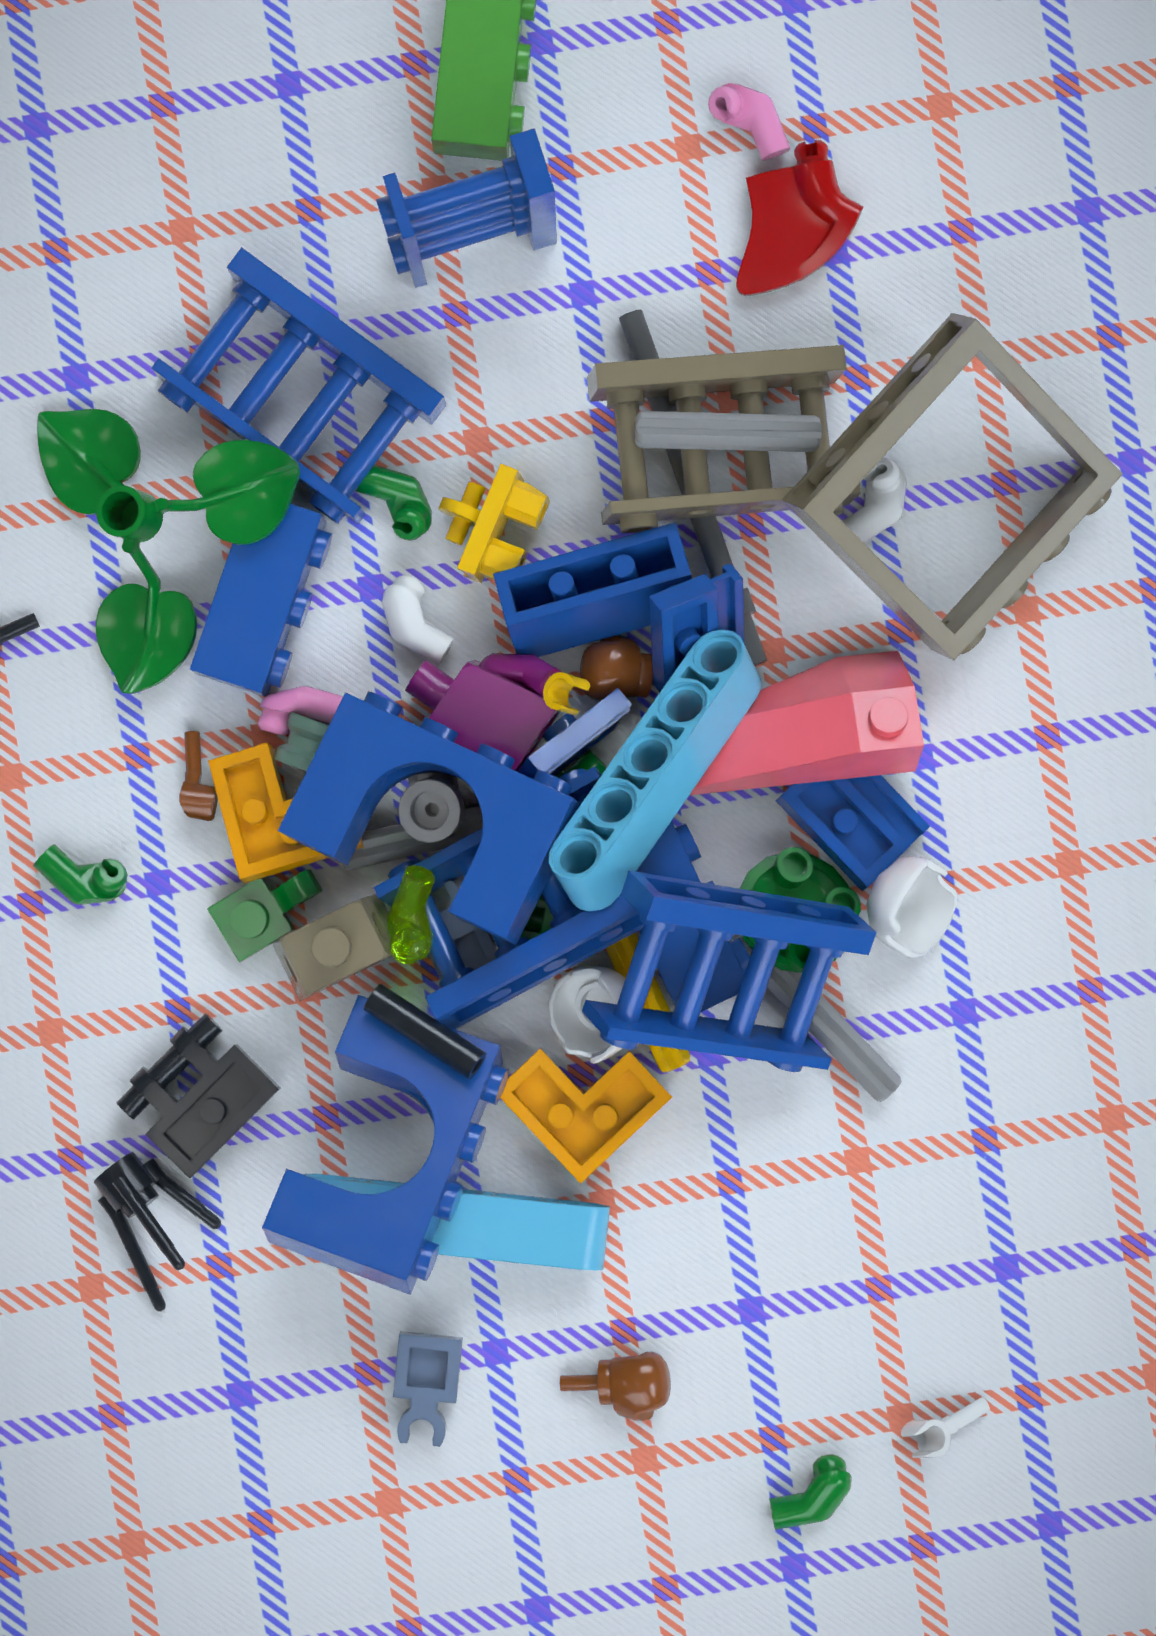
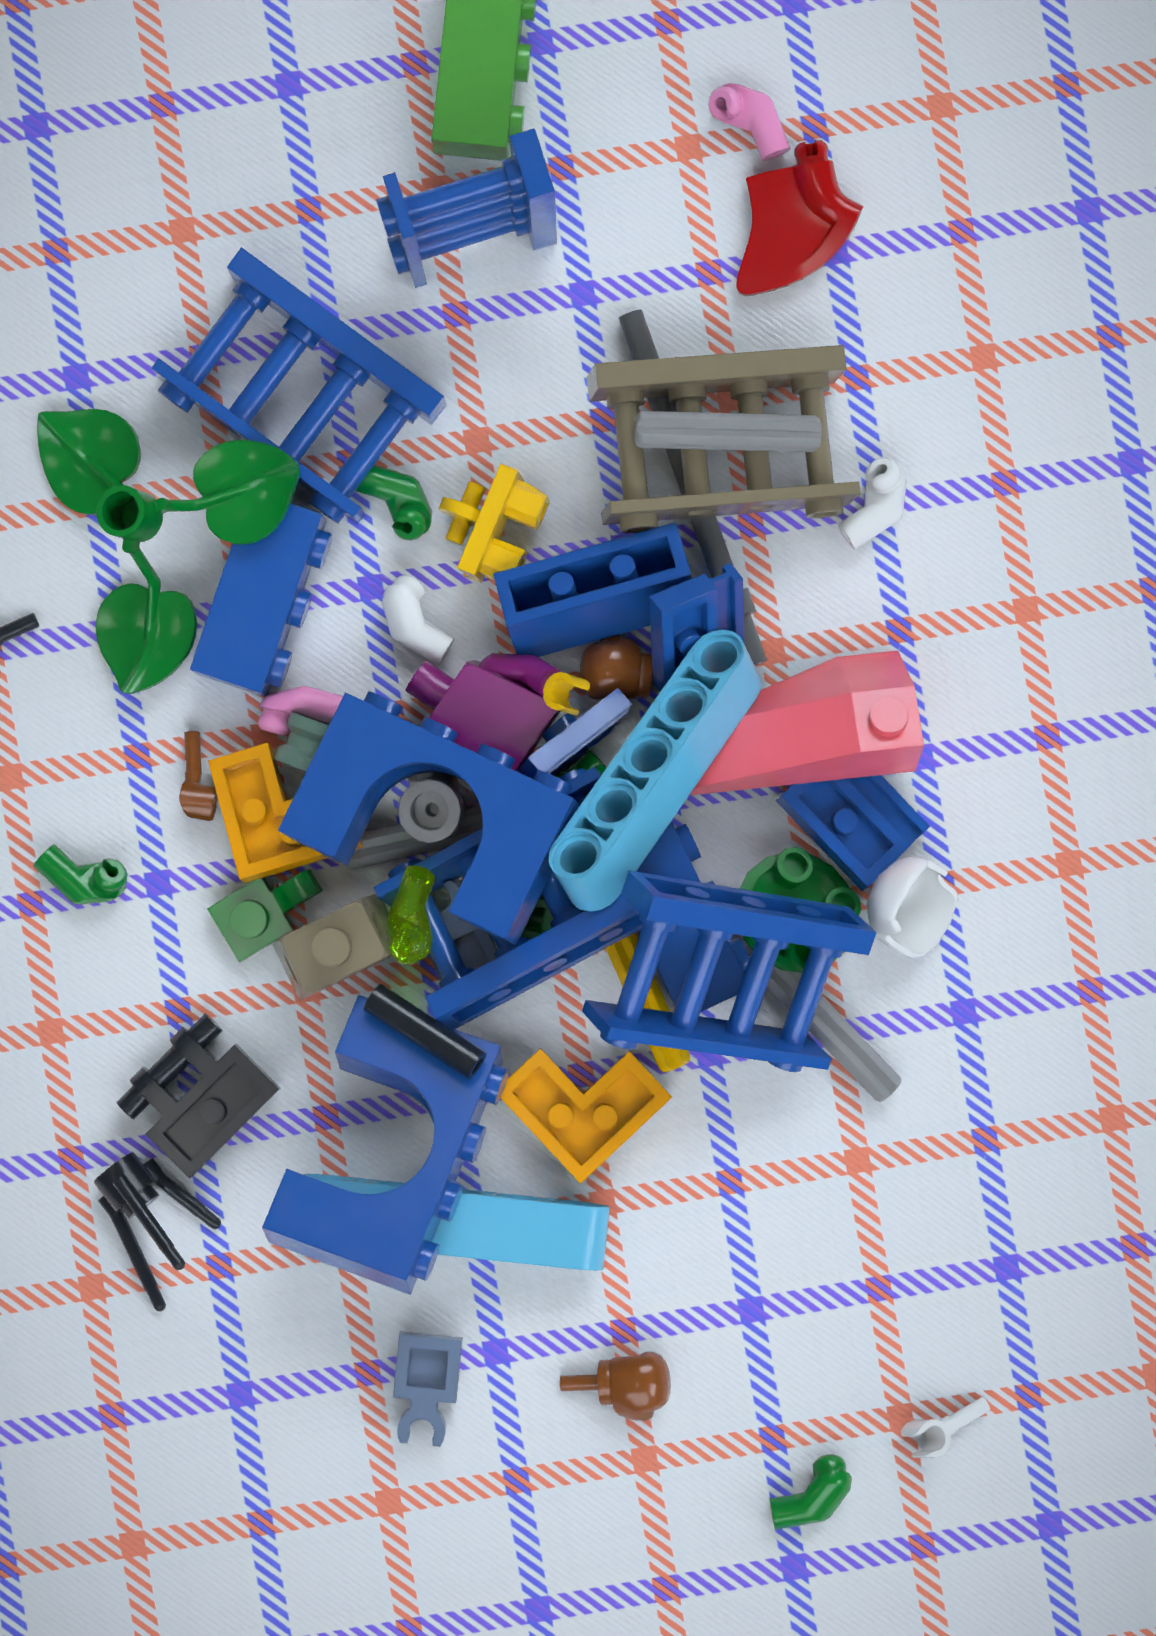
(566, 1006): white hair -> none
(881, 427): dark tan window -> none

